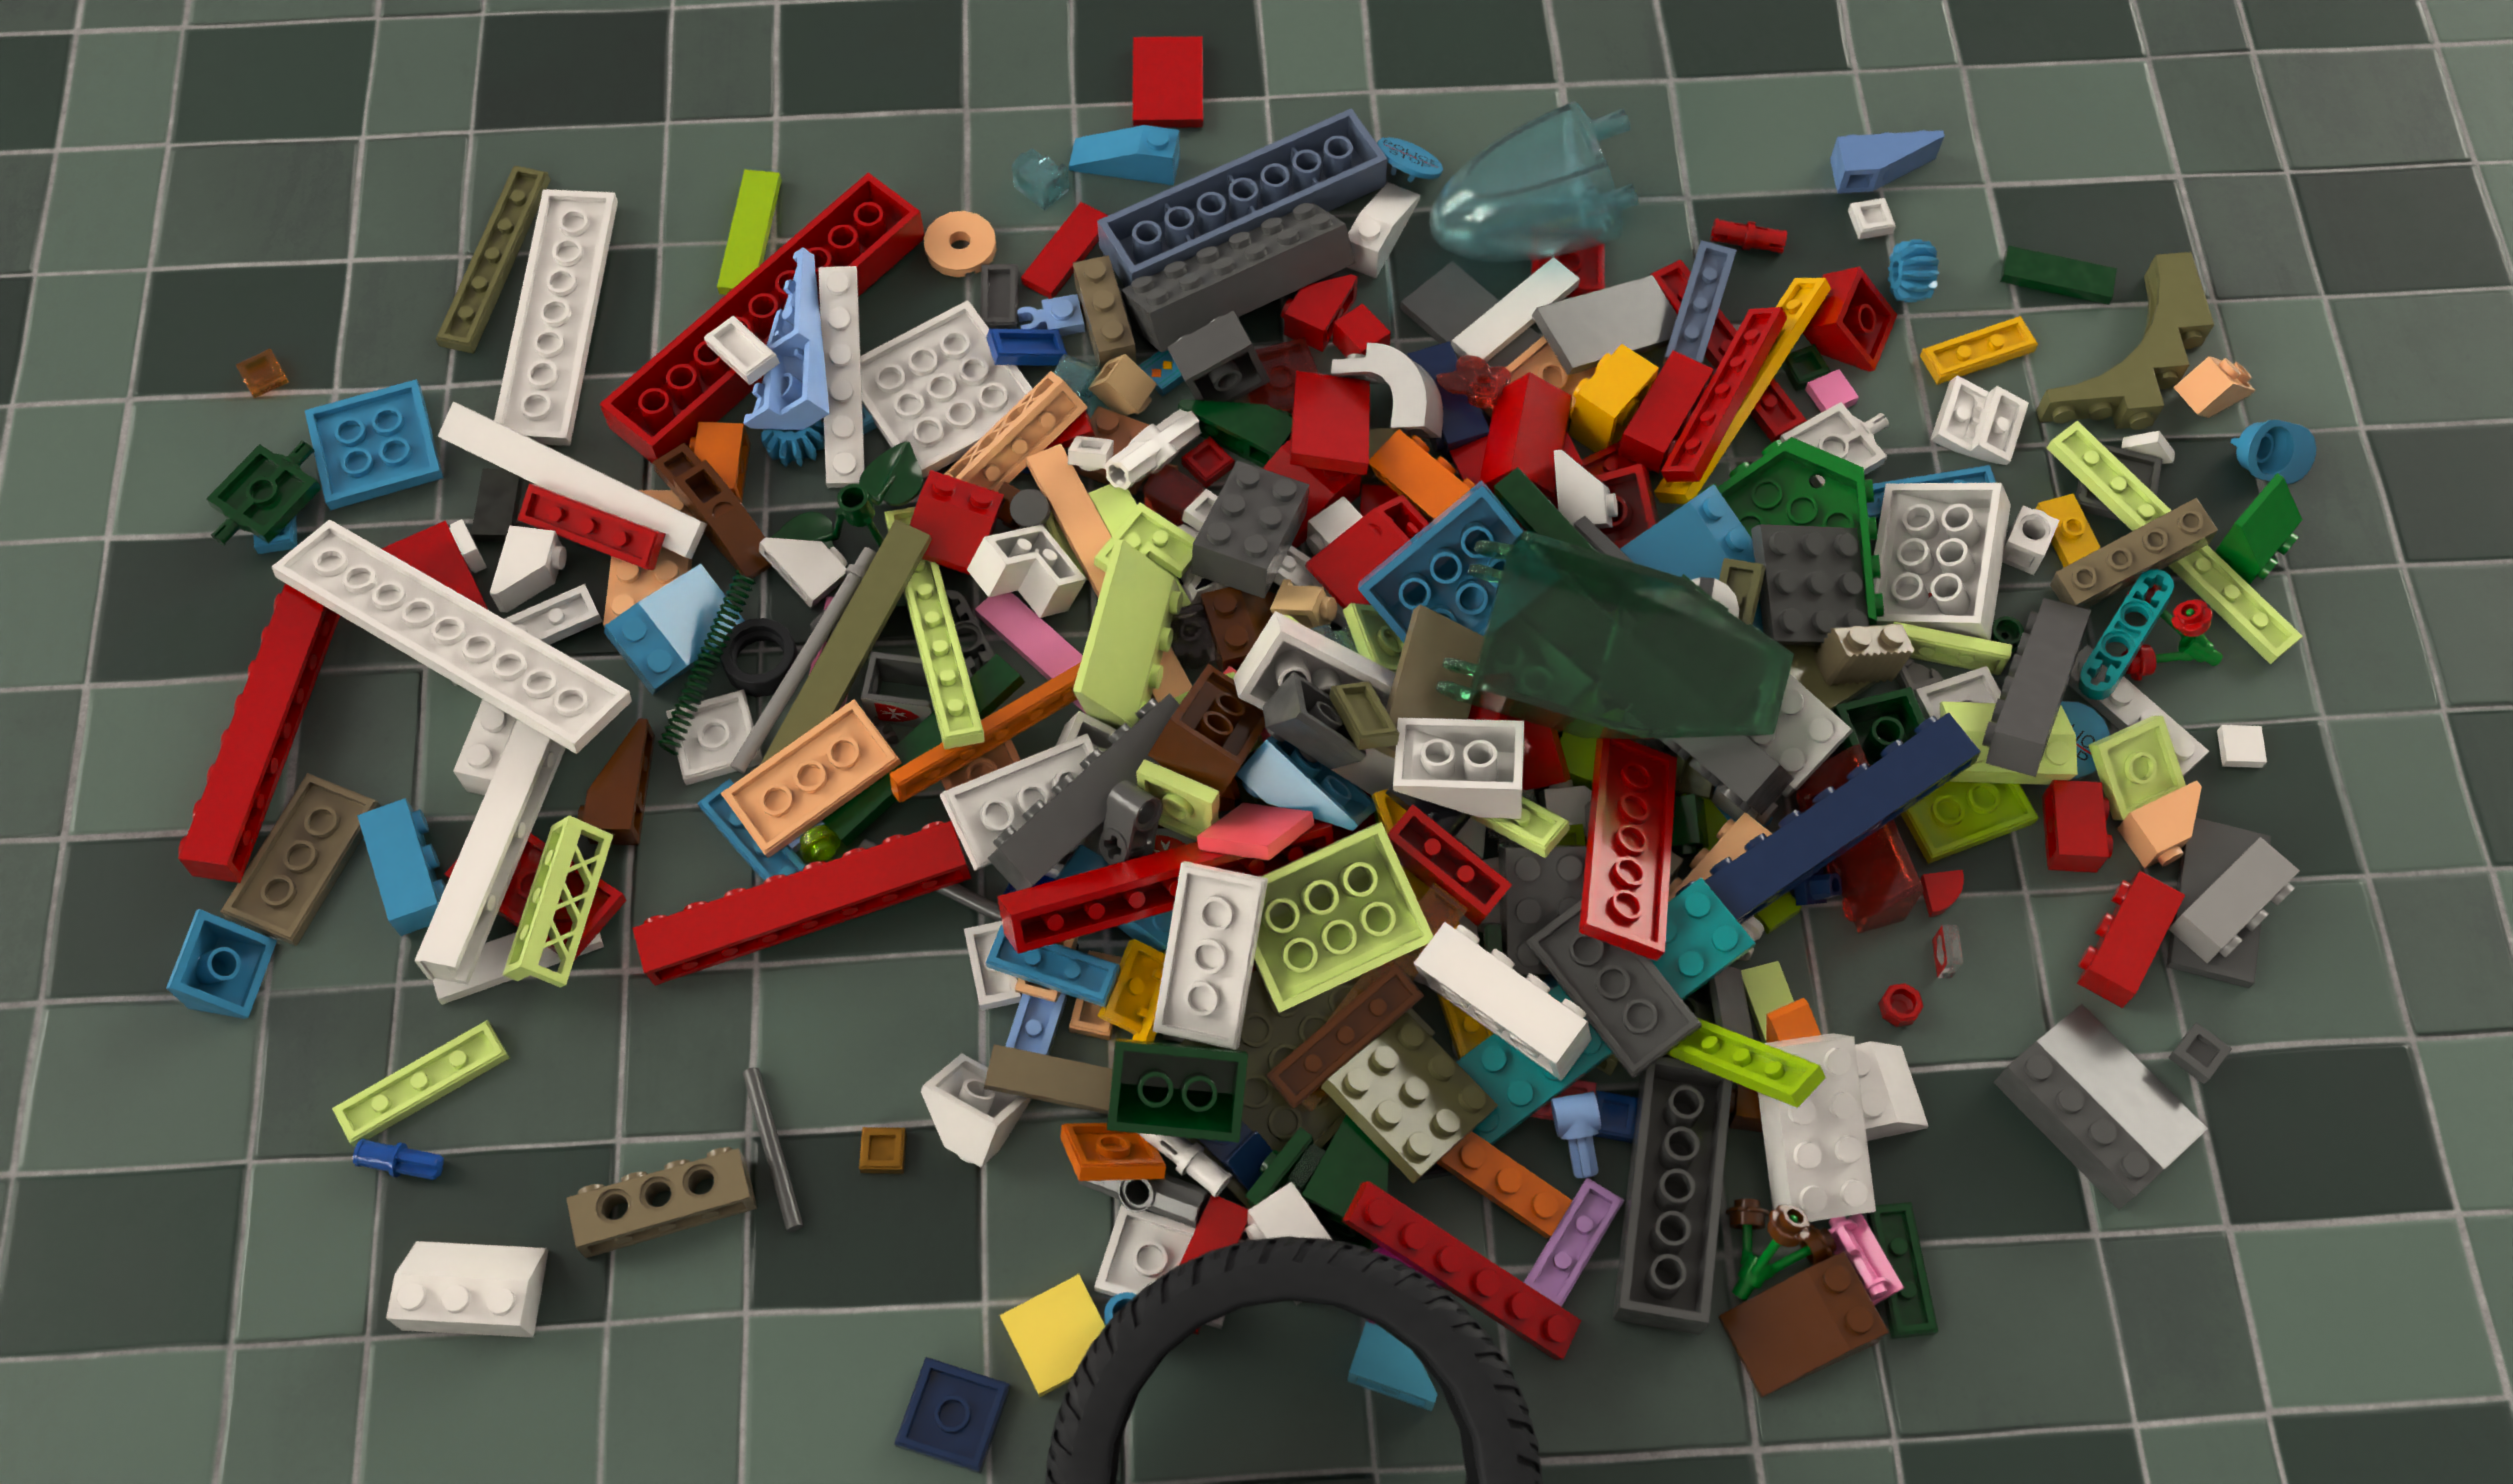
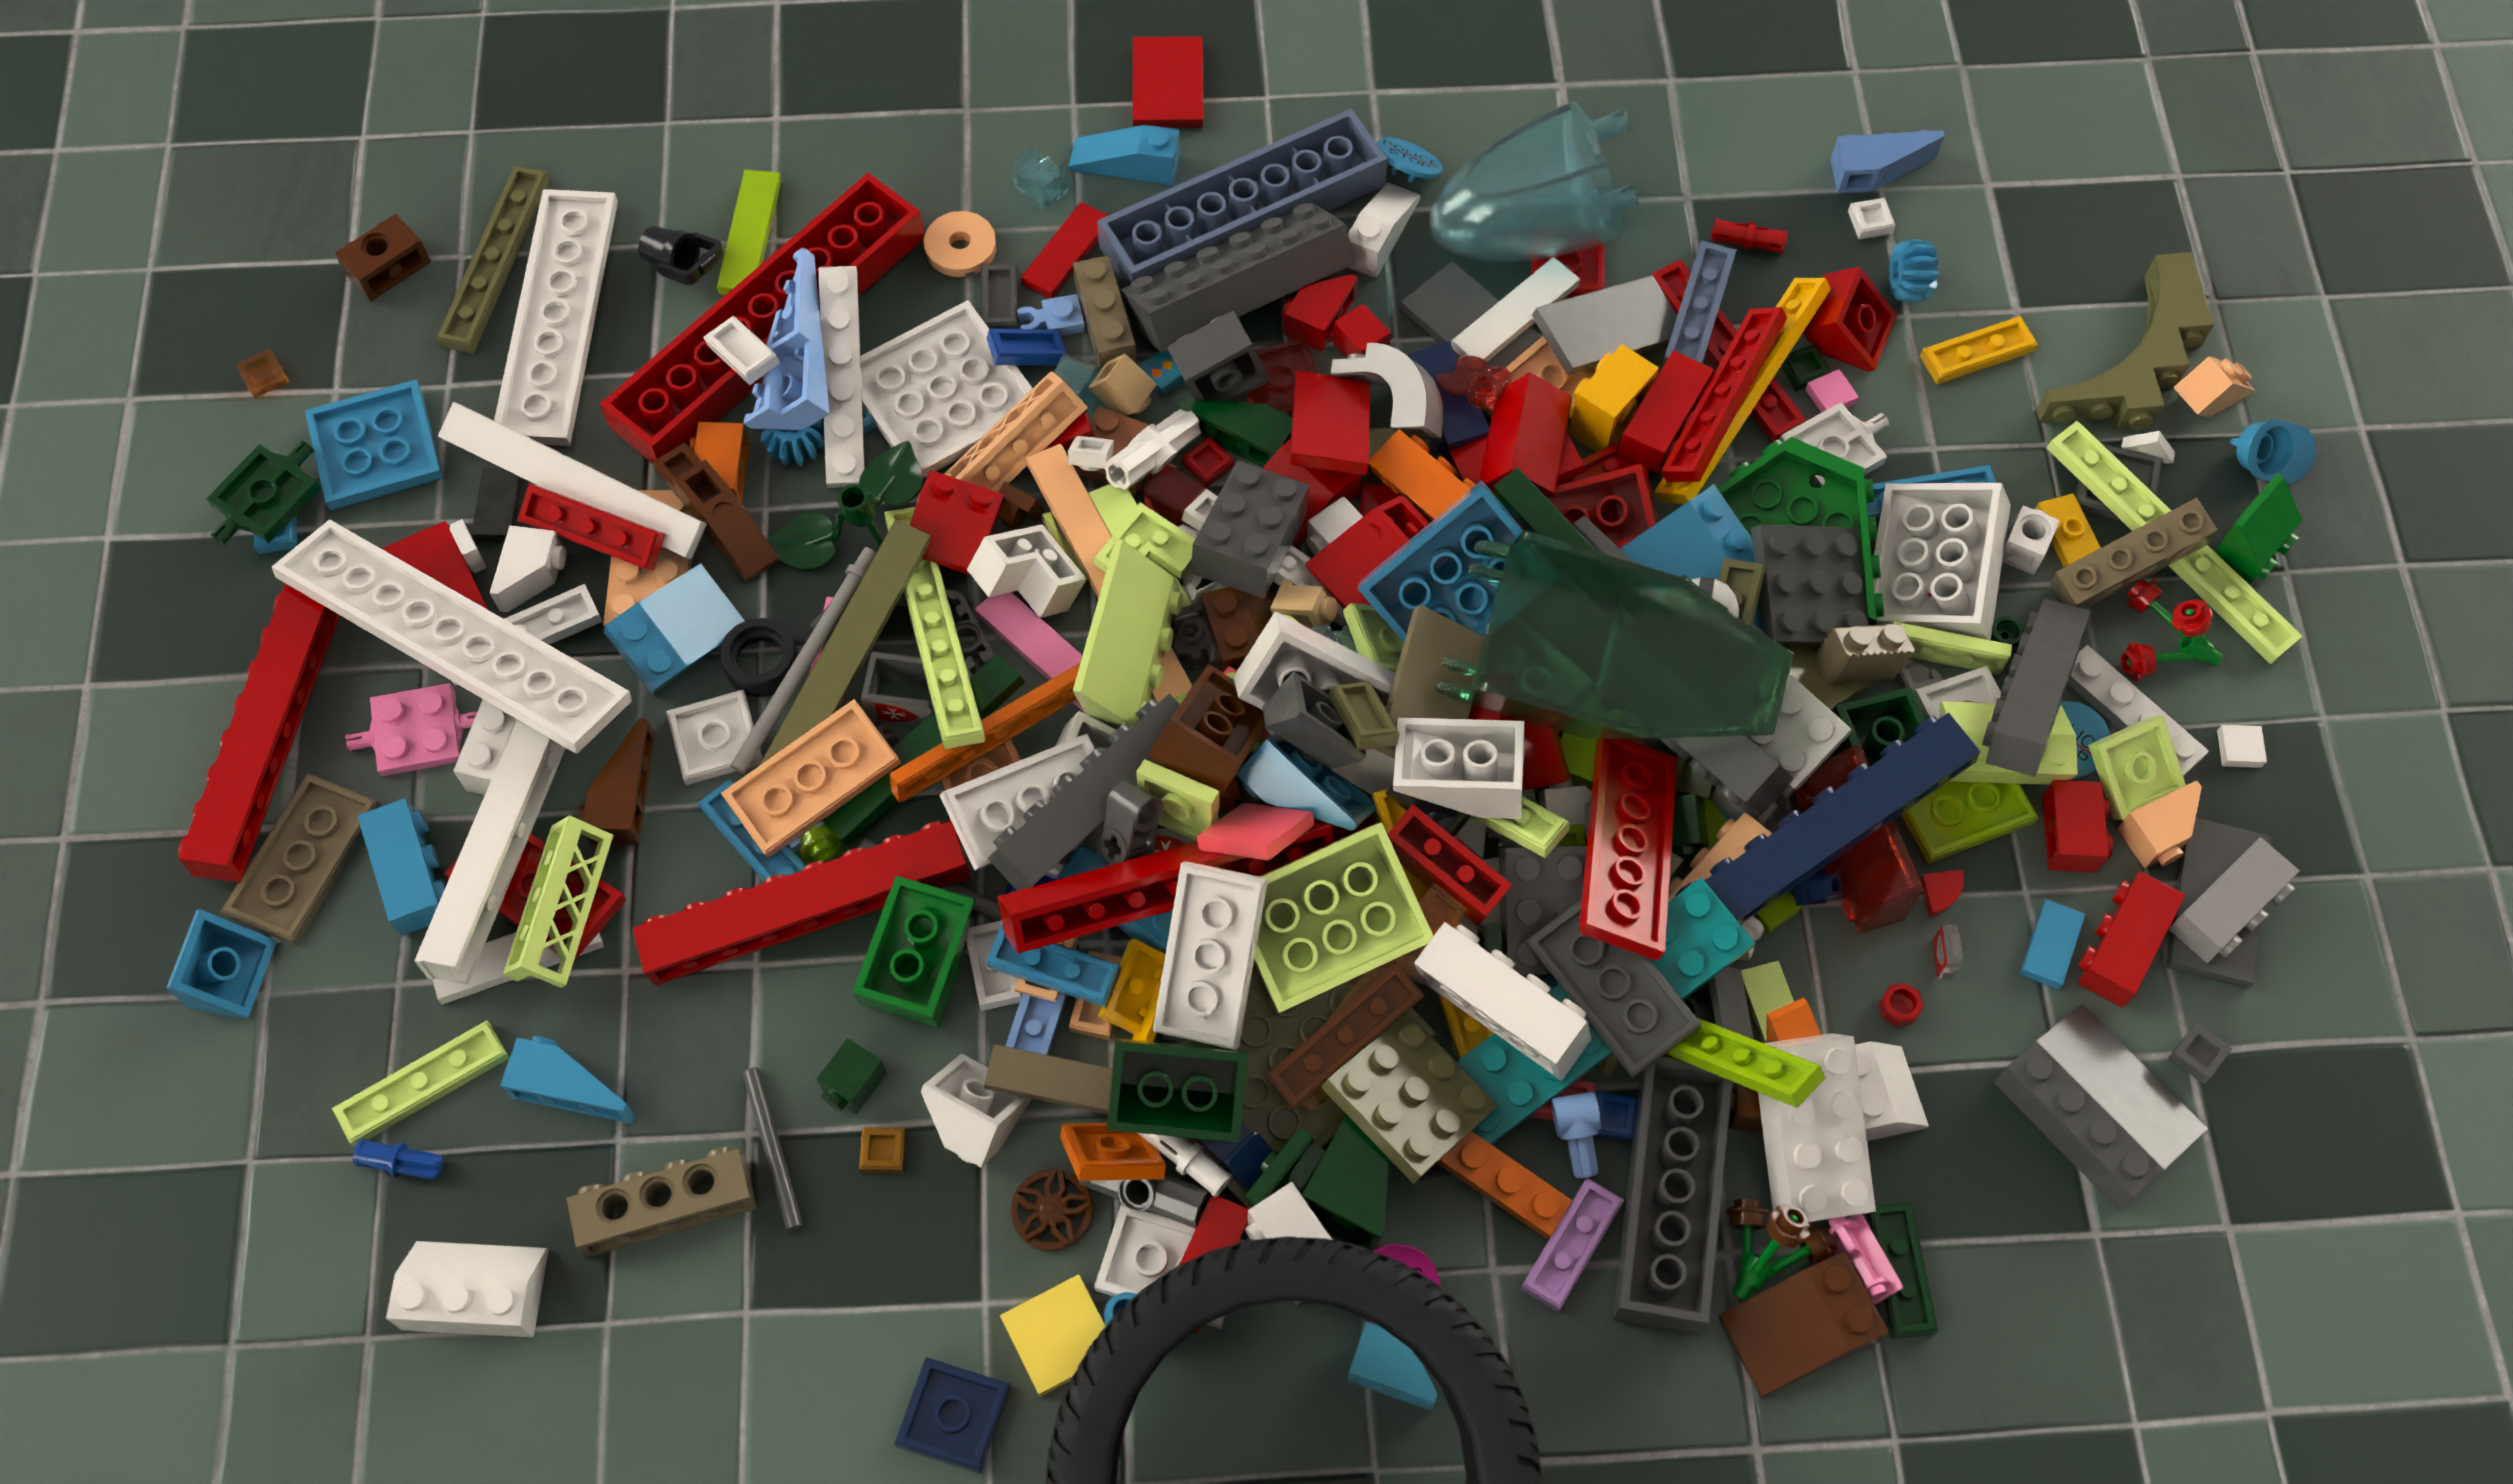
(382, 257): none -> reddish brown brick
(414, 729): none -> bright pink plate
(549, 1077): none -> dark azure slope
(678, 253): none -> black piece
(701, 661): dark green piece -> none
(806, 566): white slope -> none
(850, 1077): none -> dark green brick
(915, 952): none -> green slope
(1030, 508): dark grey tile -> none
(1051, 1210): none -> reddish brown wheel
(1461, 1270): red plate -> none
(1582, 493): white slope -> none
(1979, 421): white slope -> none
(2052, 944): none -> dark azure tile
(2058, 275): dark green tile -> none
(2129, 635): teal beam -> none

